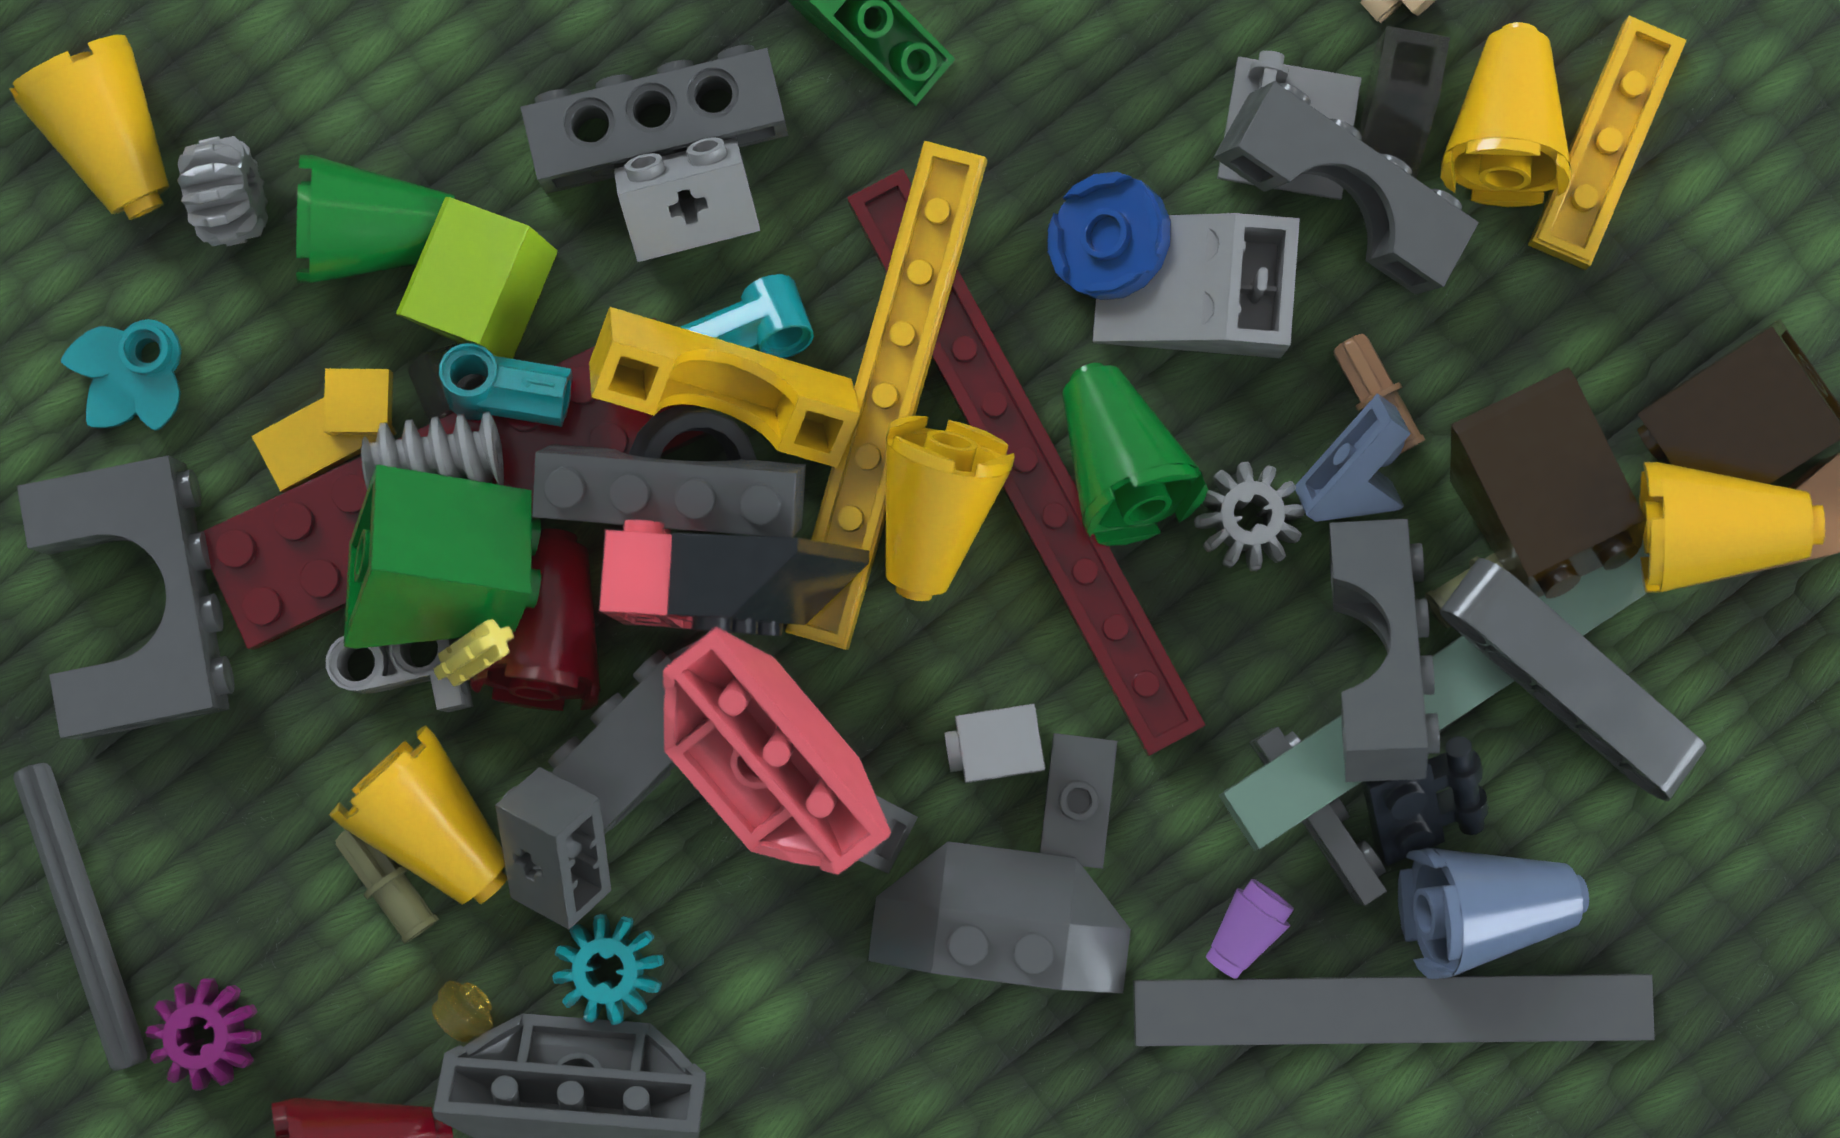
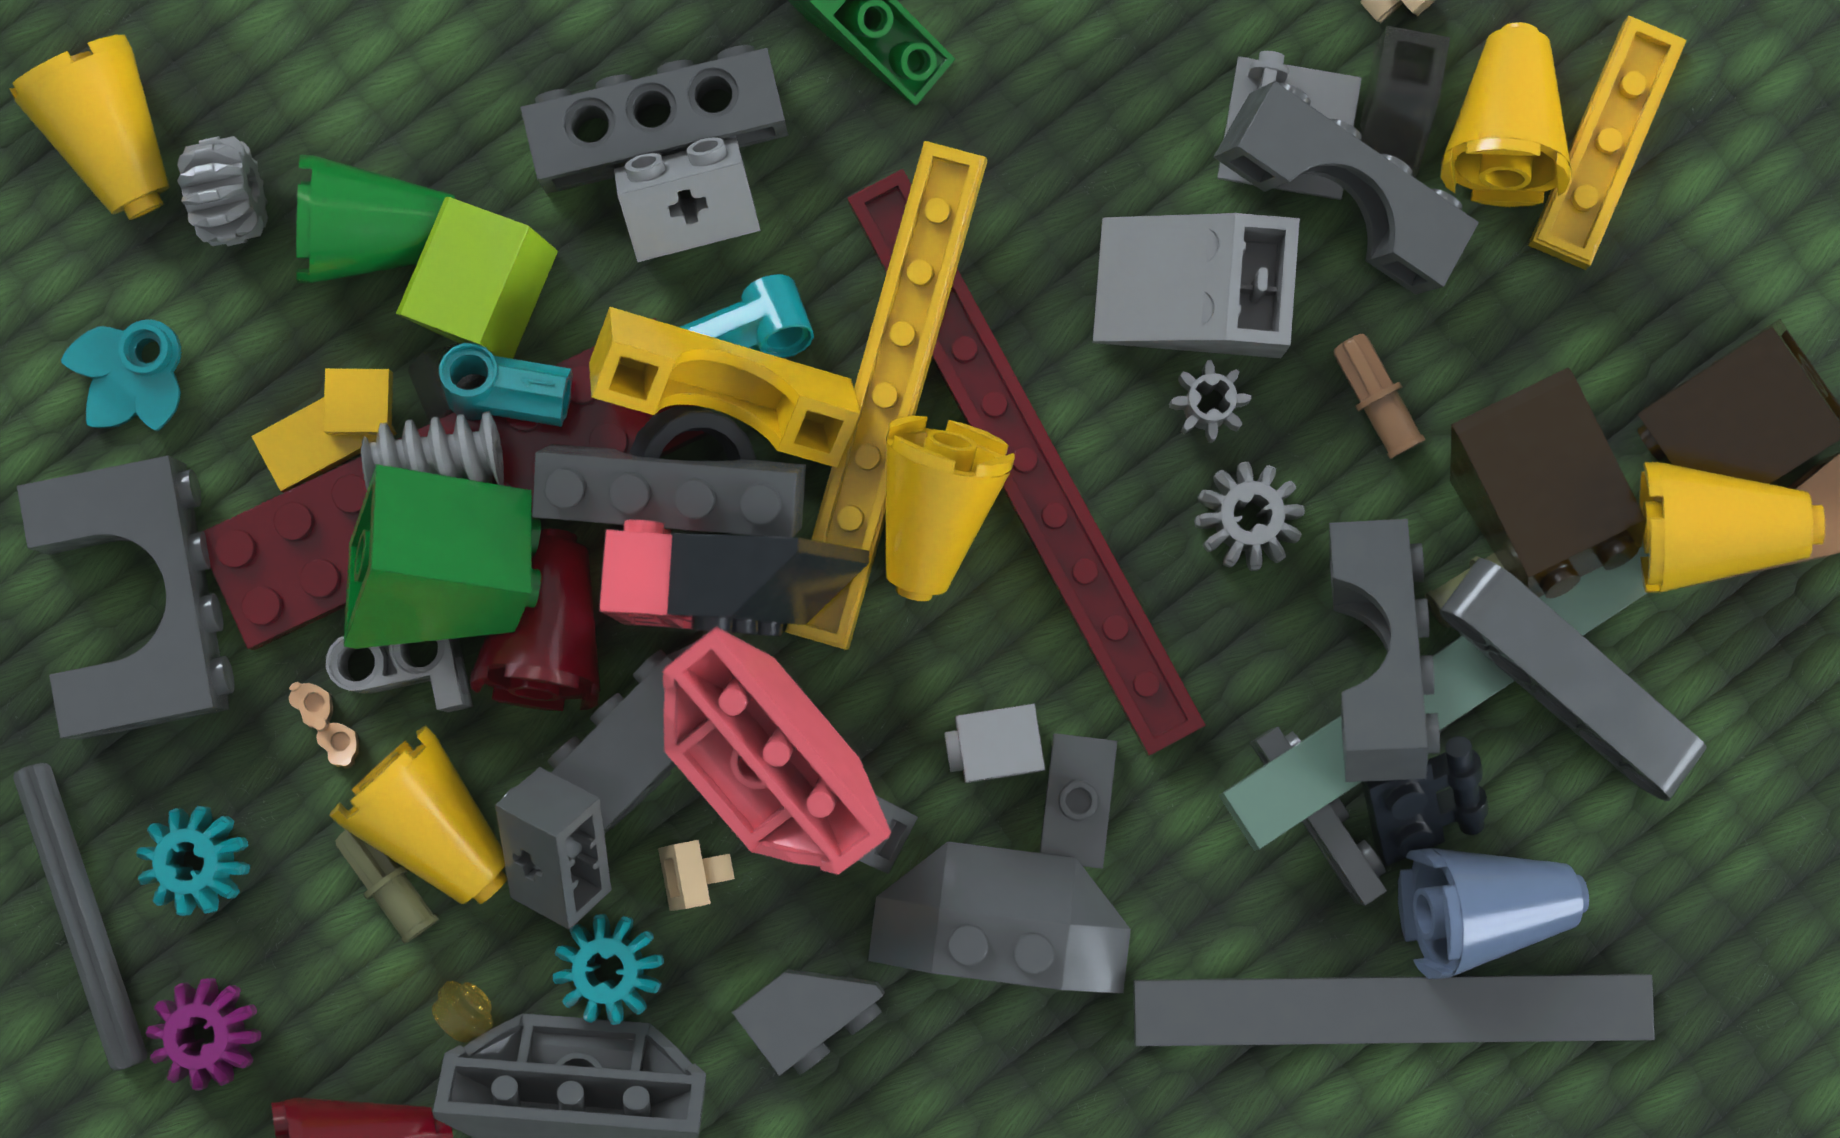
(179, 880): none -> teal gear
(316, 711): none -> light nougat piece
(473, 652): light yellow axle -> none
(688, 874): none -> tan tile
(802, 1011): none -> dark grey slope
(1109, 236): blue tile -> none
(1125, 459): green cone -> none
(1206, 384): none -> light grey gear
(1248, 928): medium lavender cone -> none
(1347, 475): sand blue slope -> none

